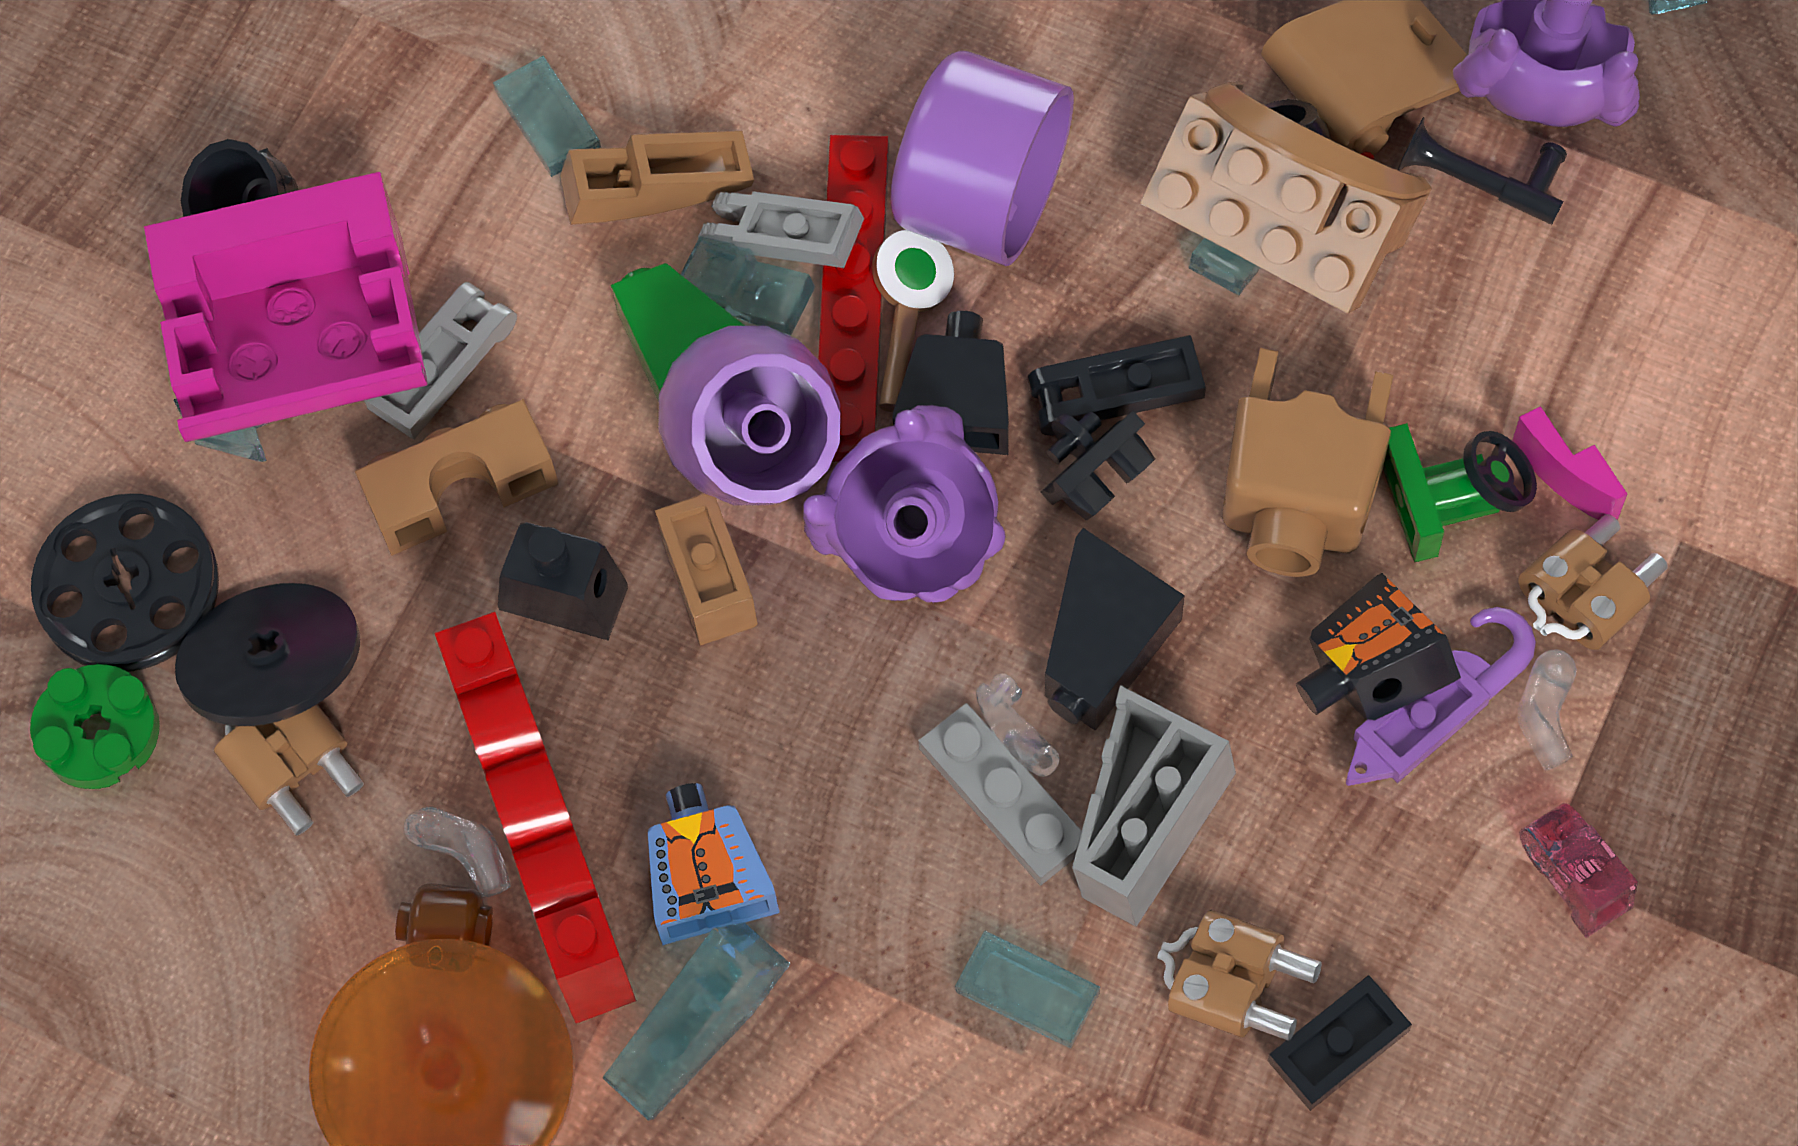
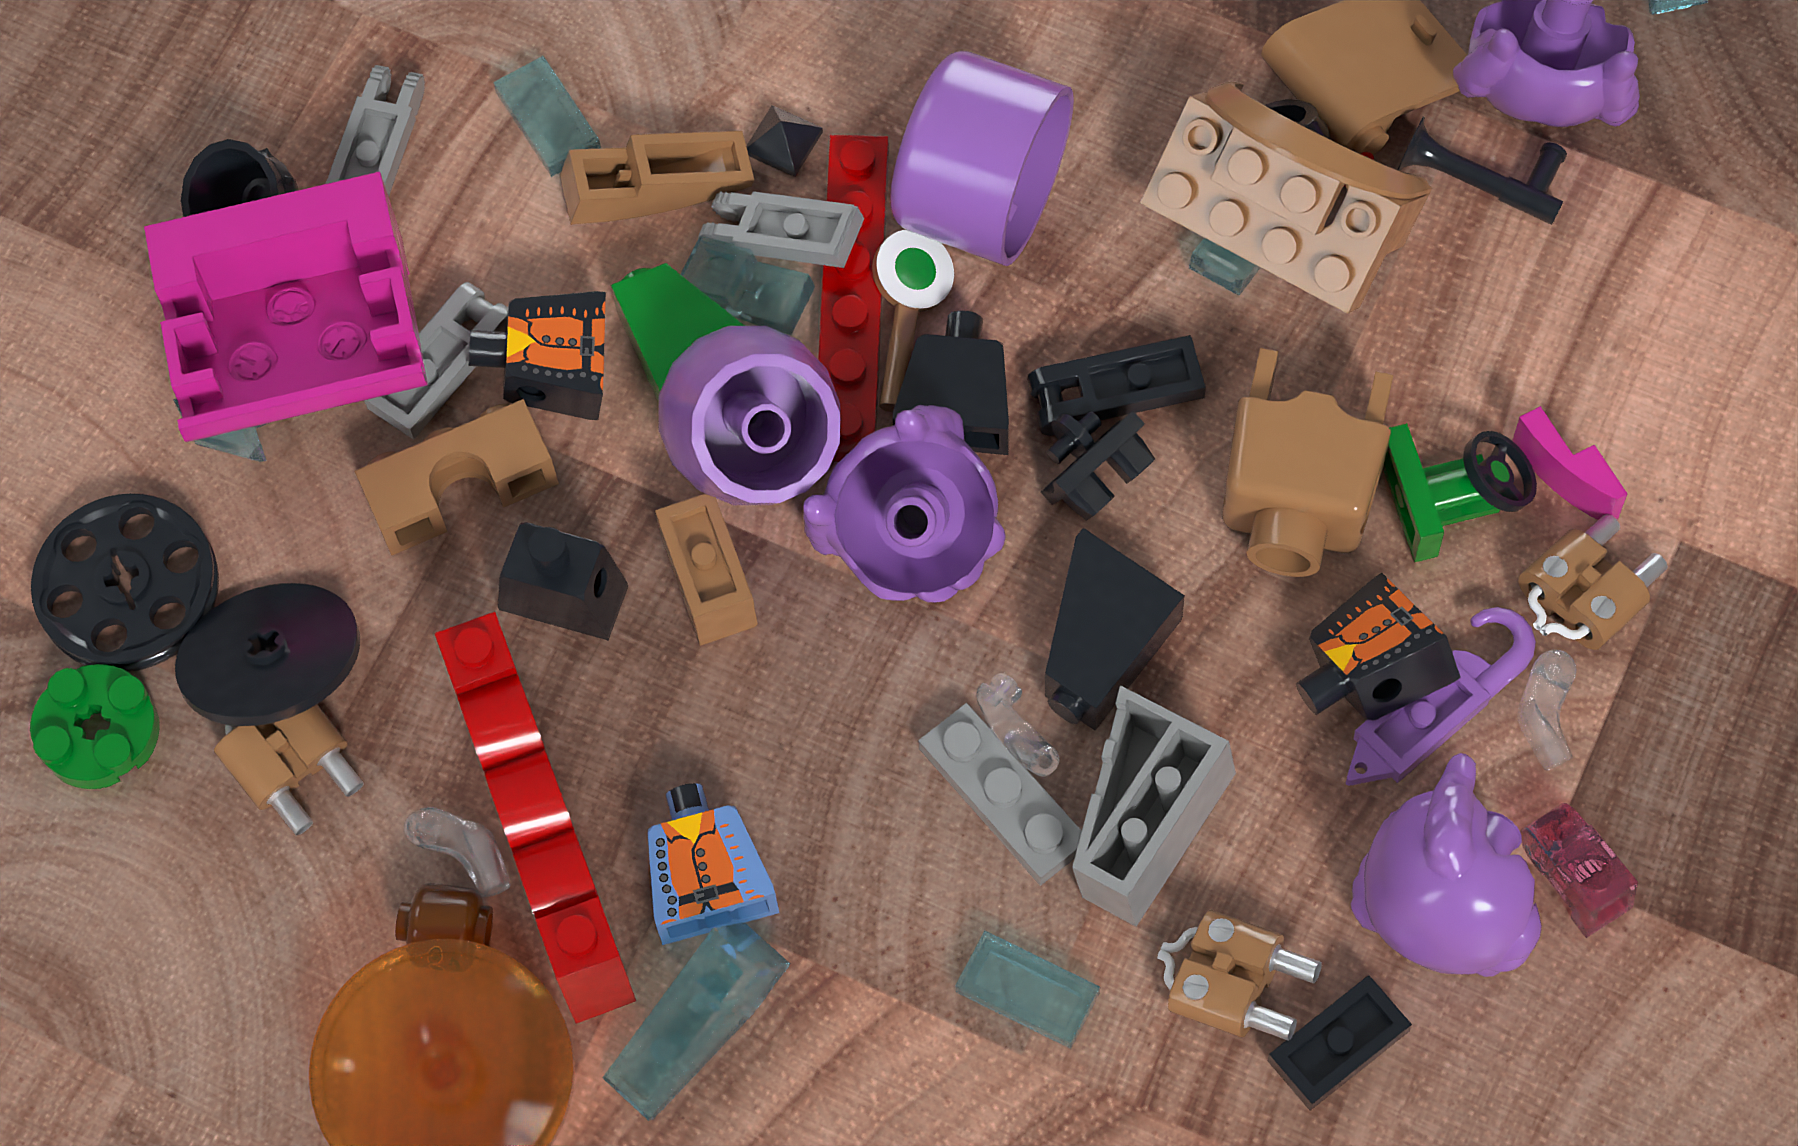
(378, 129): none -> light grey hinge
(549, 352): none -> torso
(783, 141): none -> black slope
(1446, 882): none -> medium lavender piece

